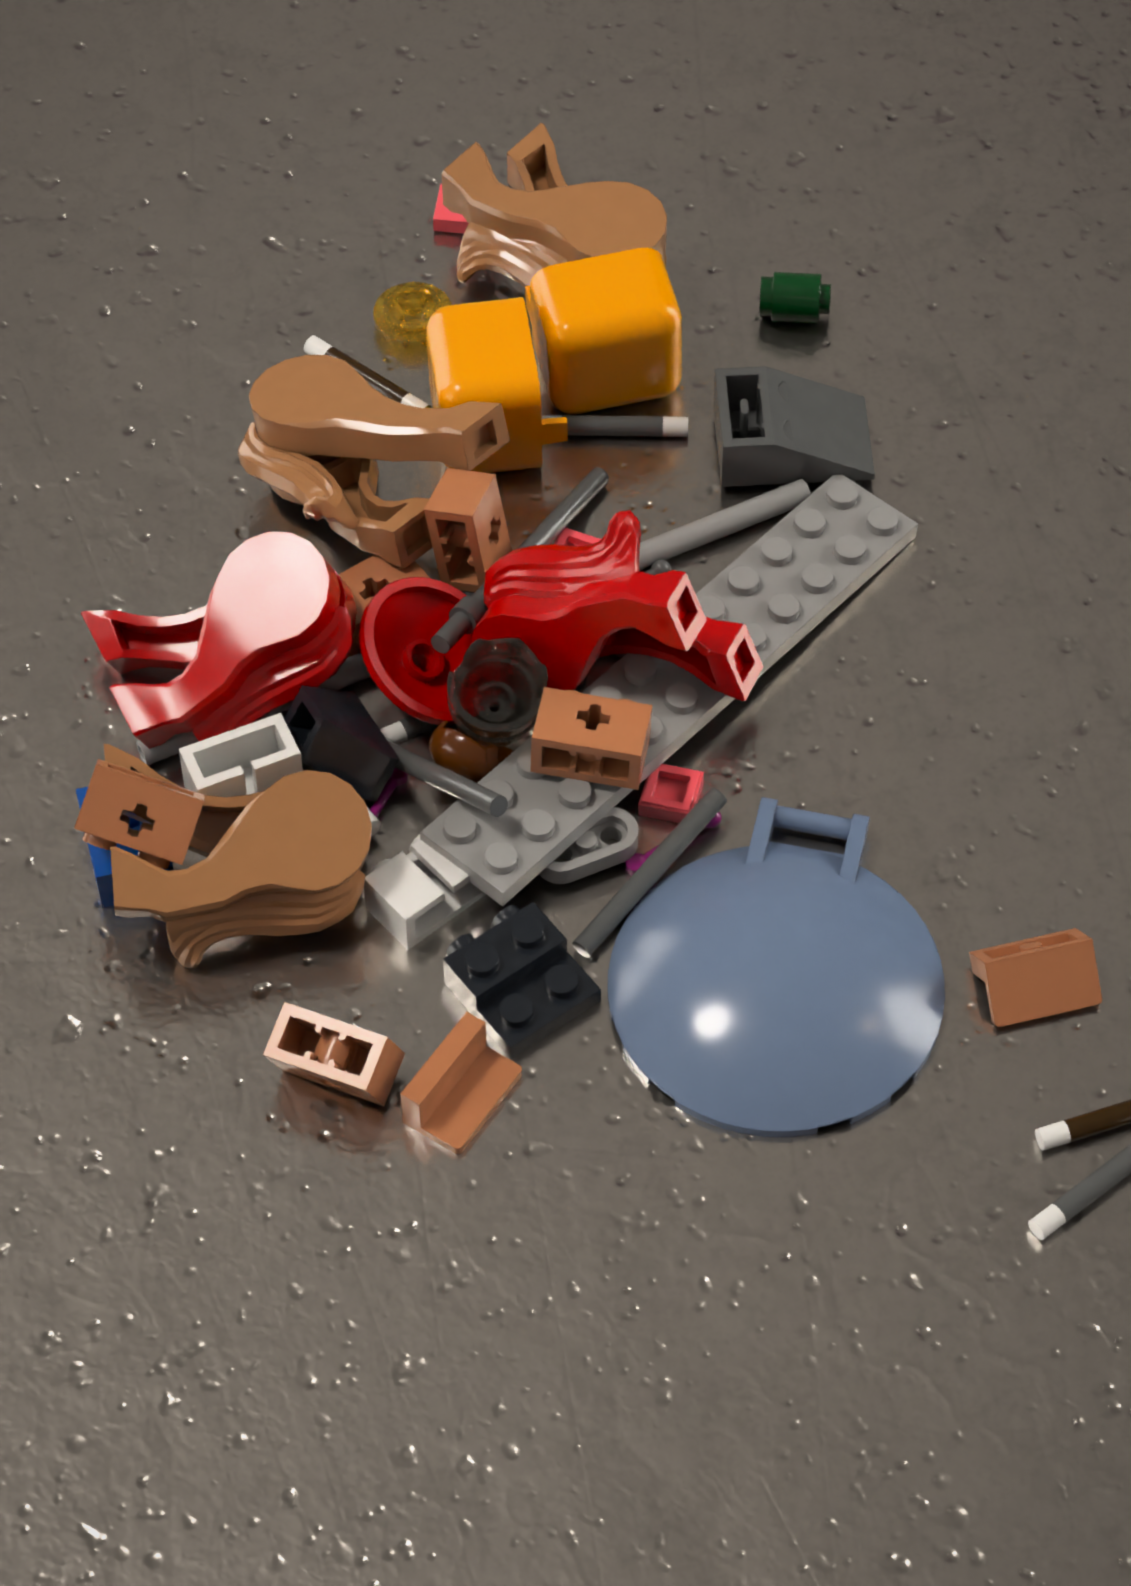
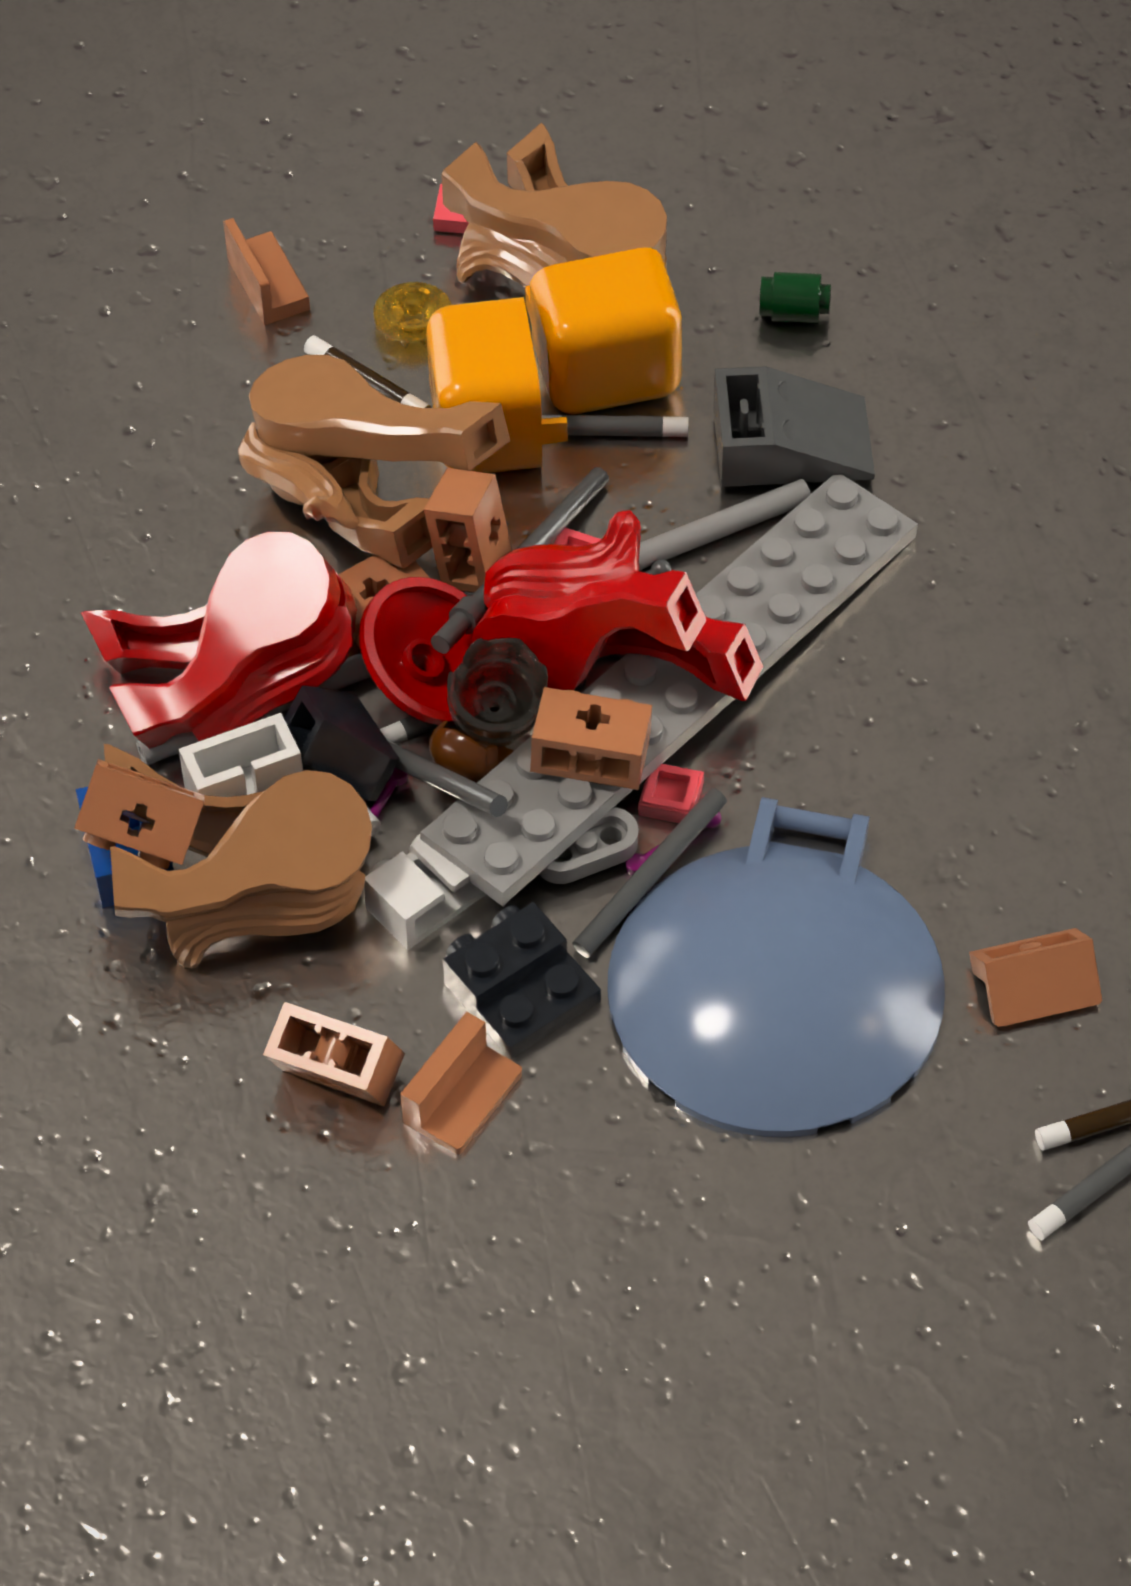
(265, 274): none -> nougat panel

